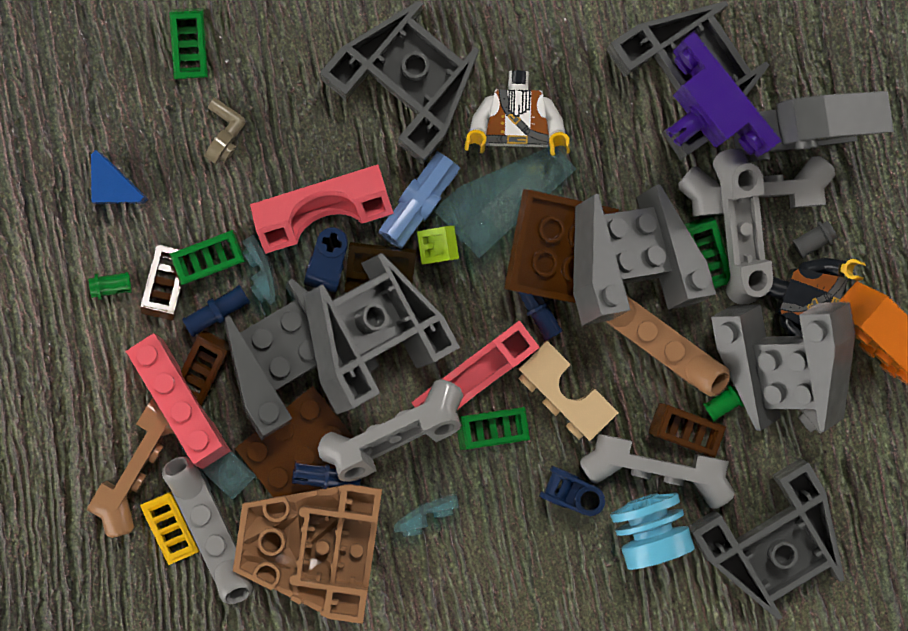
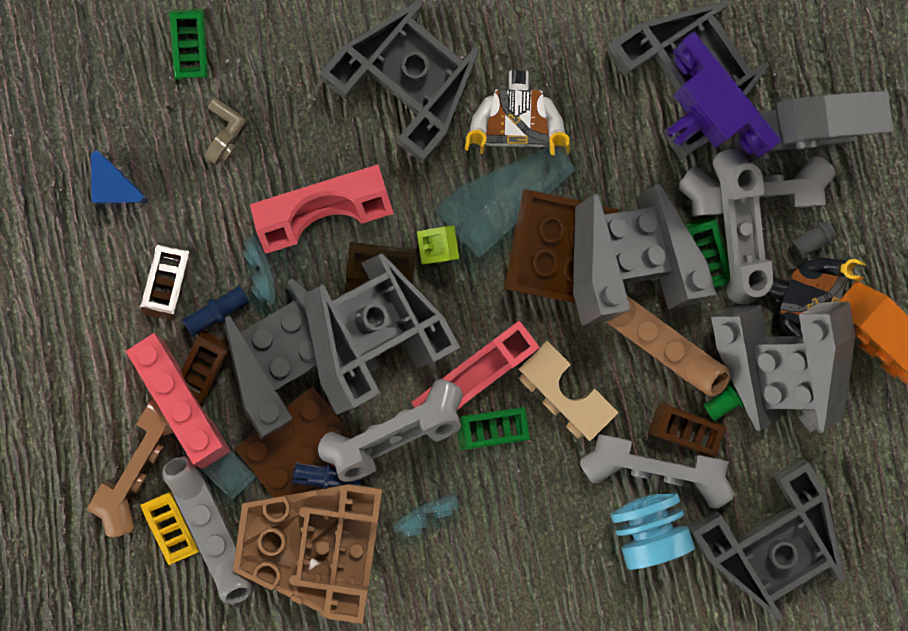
(109, 285): green pin -> none
(234, 244): green slope -> none
(327, 266): dark blue piece -> none
(419, 200): medium blue piece -> none
(541, 314): dark blue axle -> none
(570, 492): dark blue piece -> none

